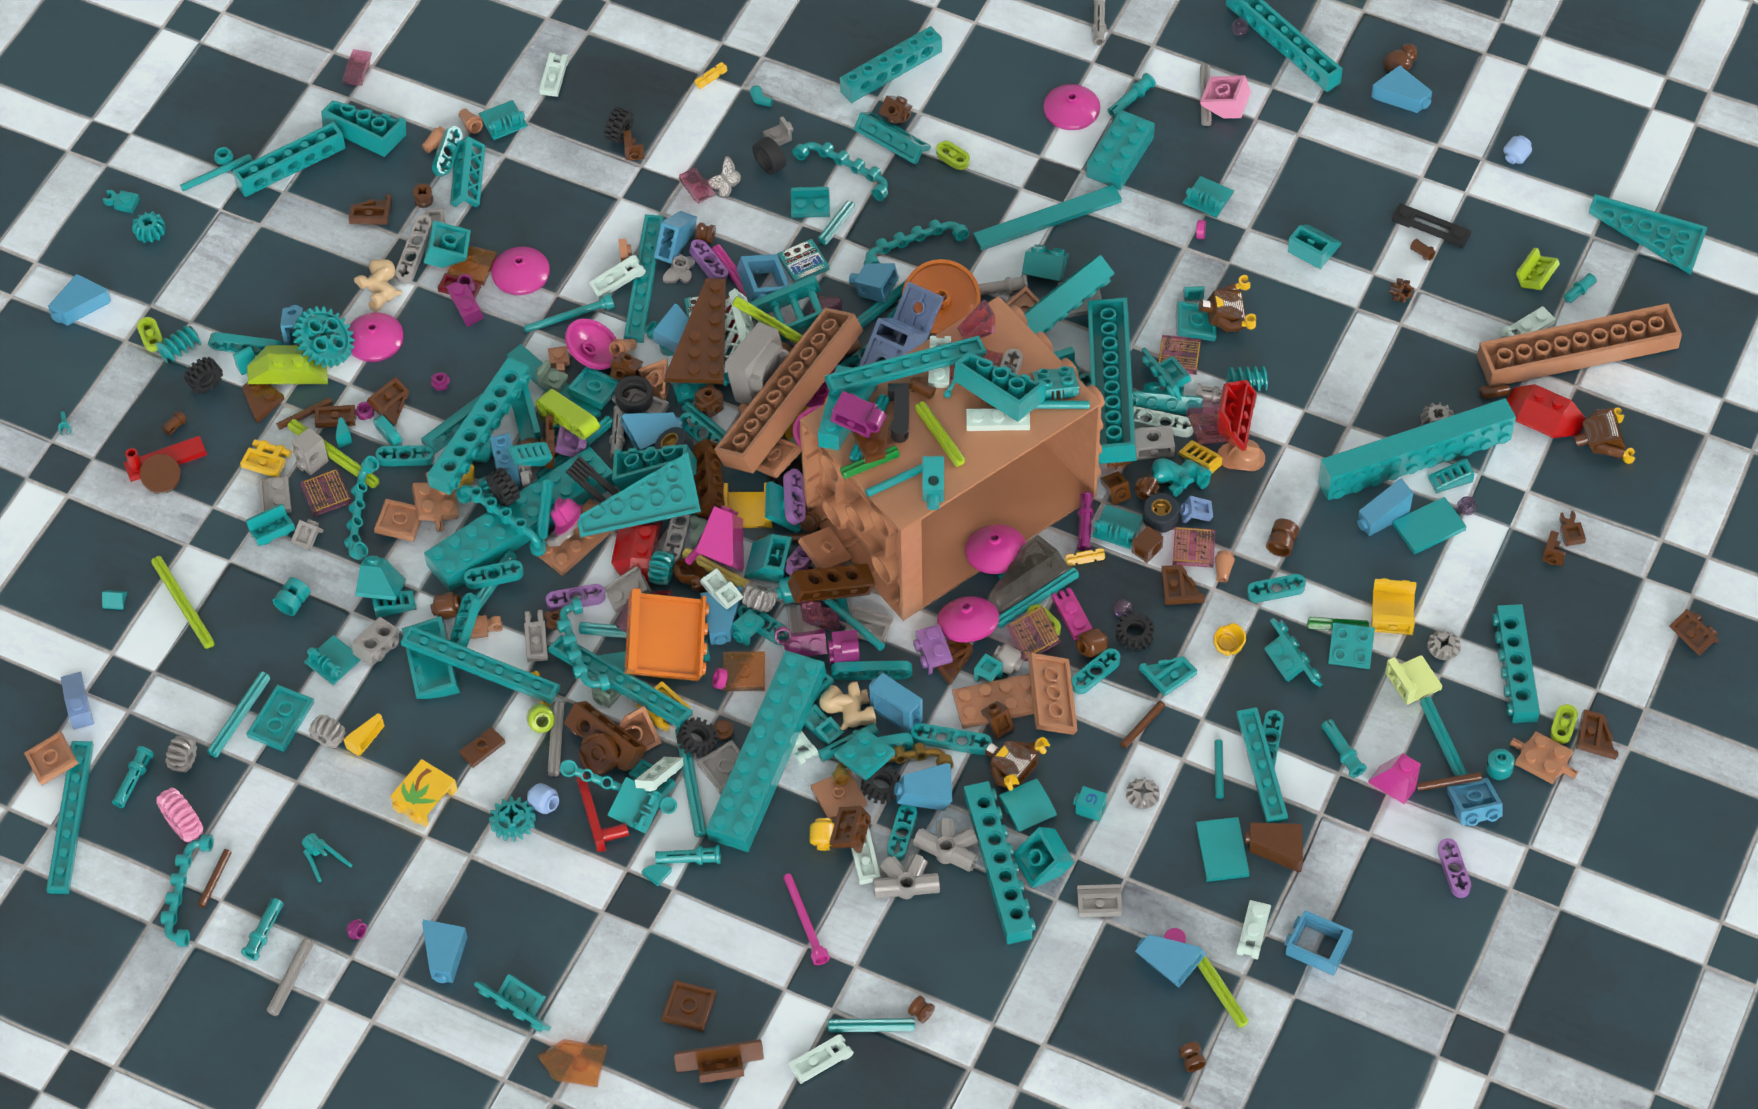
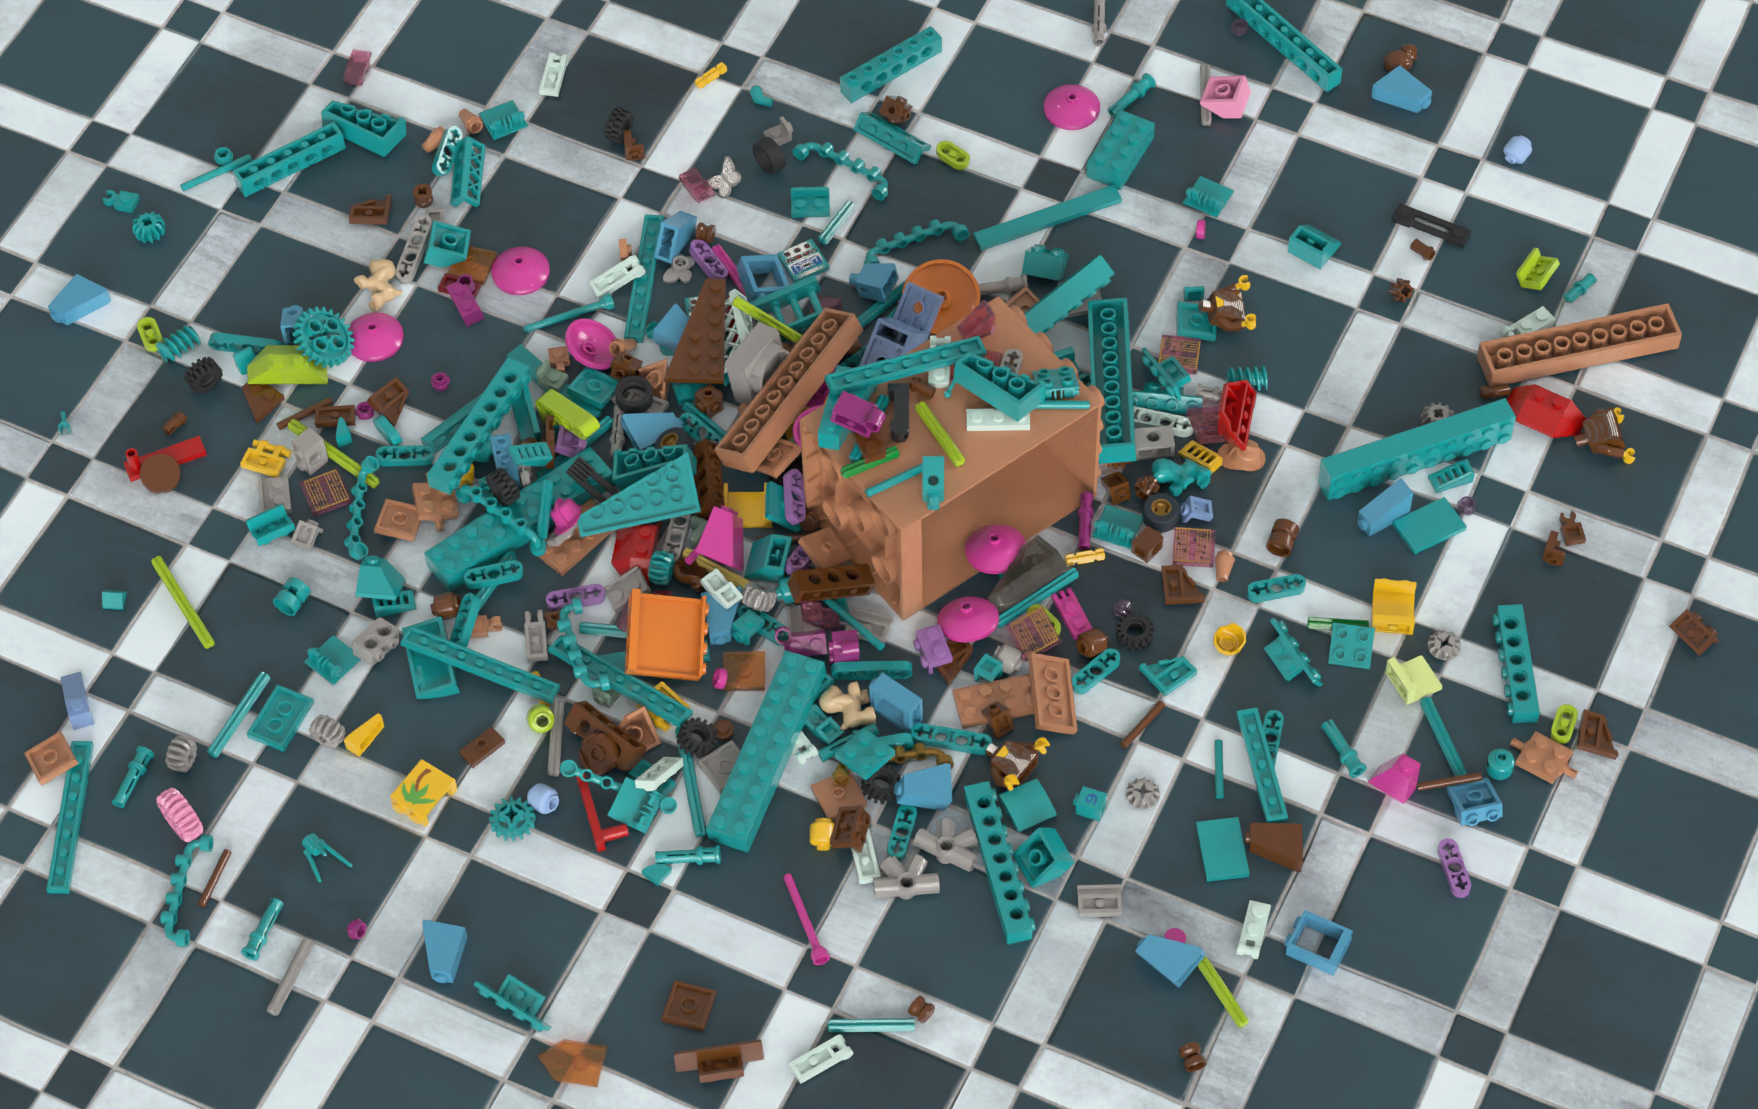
(1662, 234): teal wing -> none

